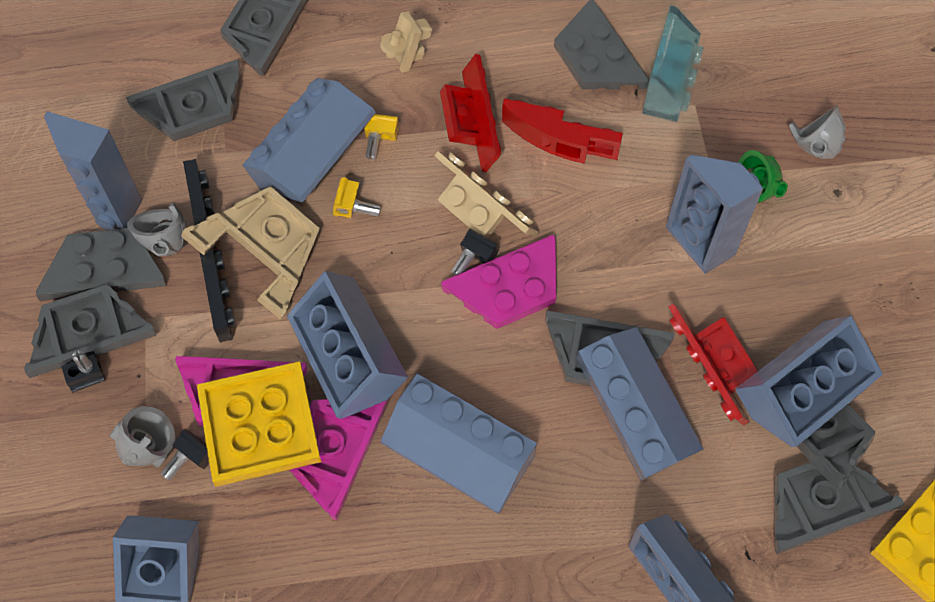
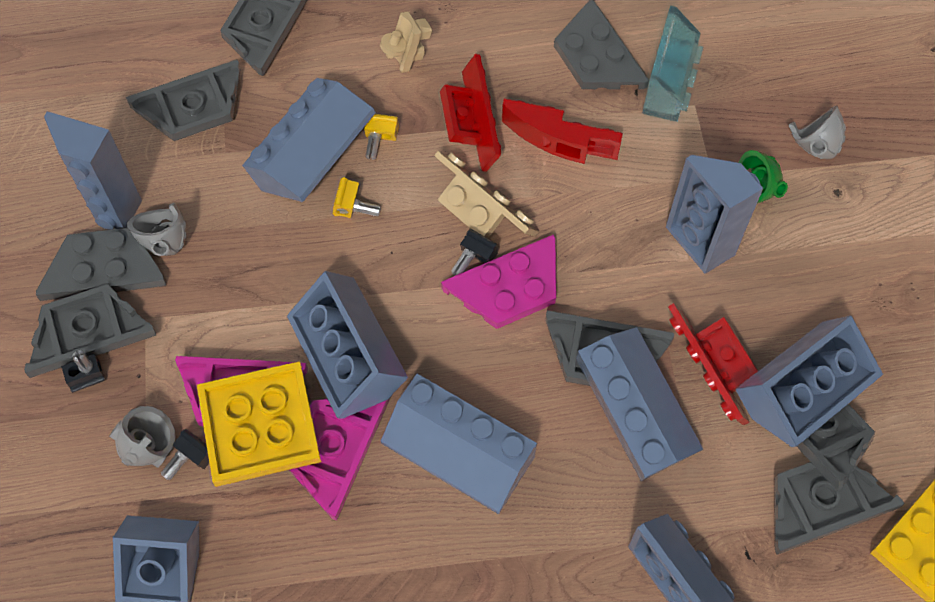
(212, 261): black plate -> none
(271, 232): tan wing -> none

